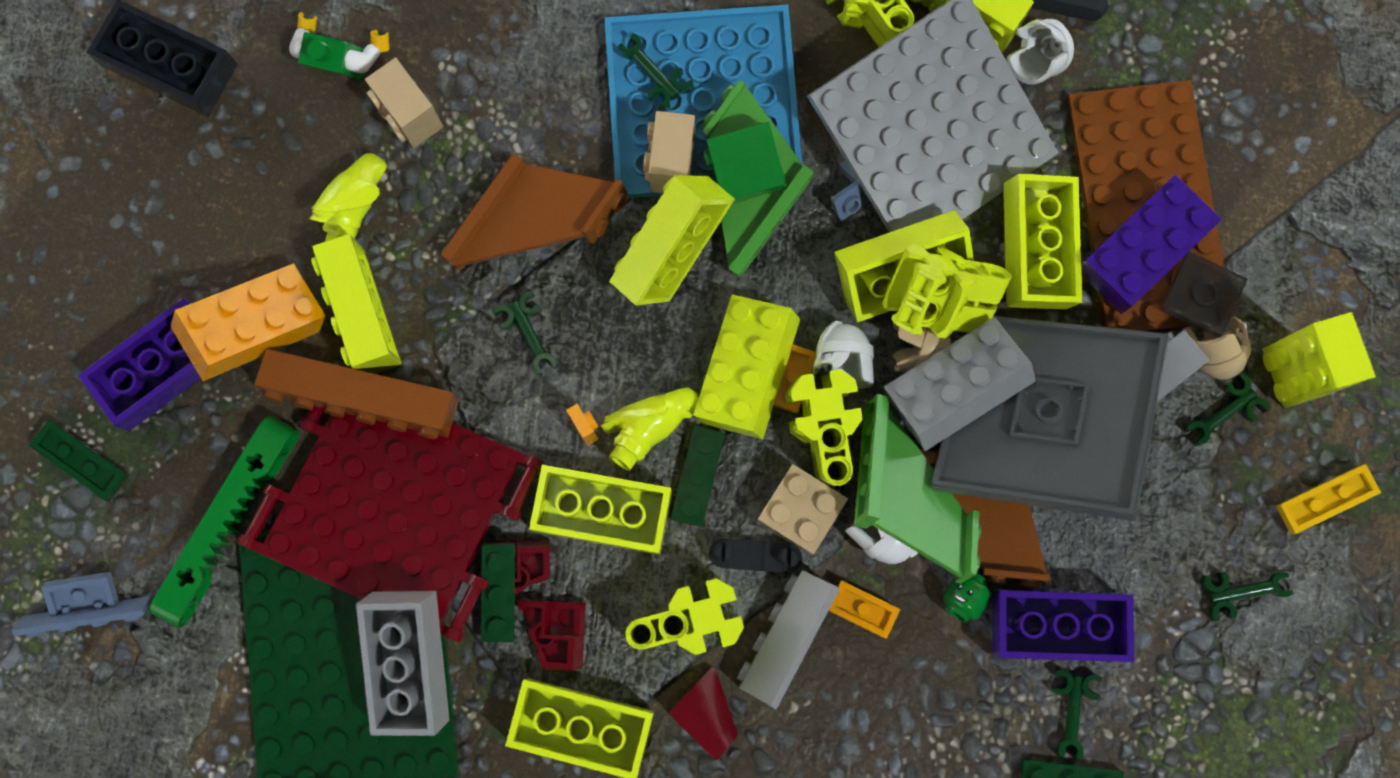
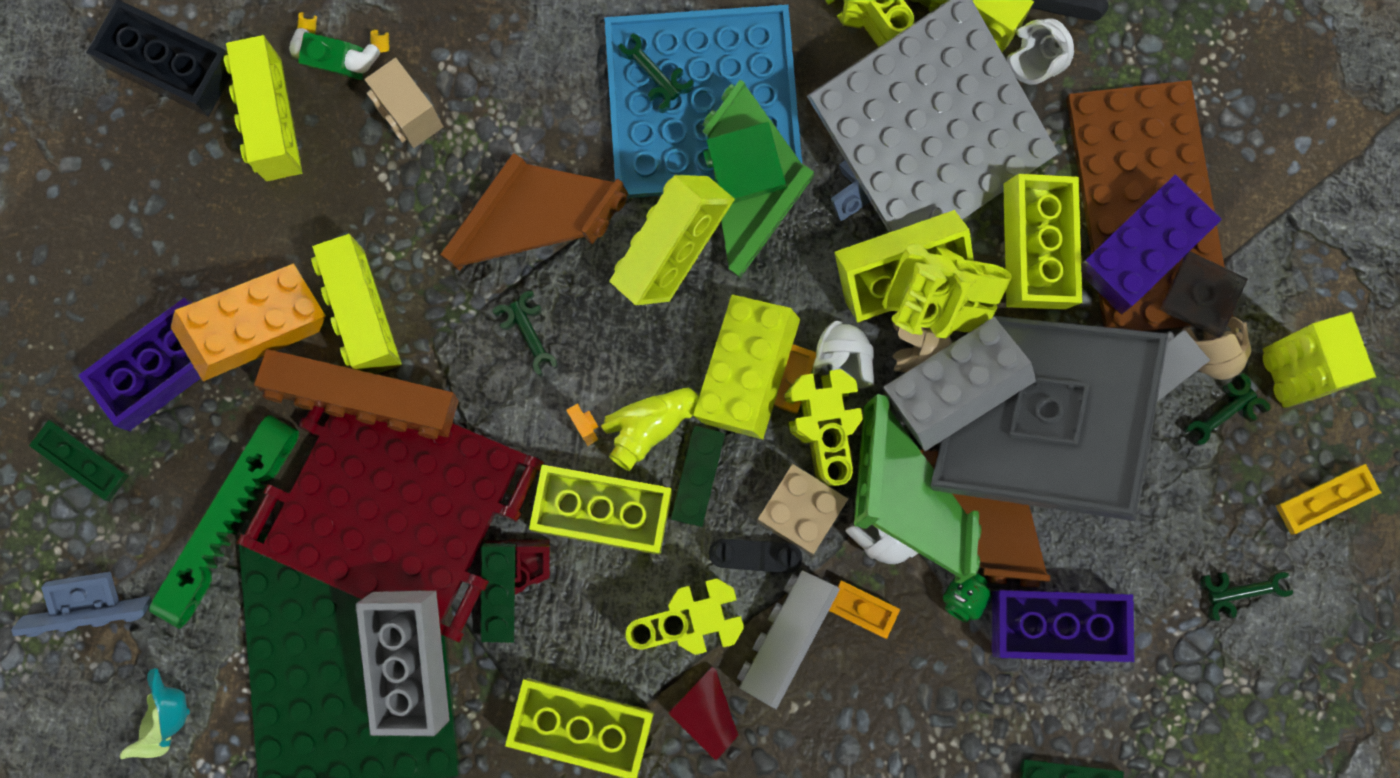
(163, 719): none -> hair
(262, 108): none -> neon yellow brick
(349, 197): neon yellow animal -> none
(557, 632): dark red slope -> none
(671, 148): tan brick -> none
(1076, 687): dark green bar -> none

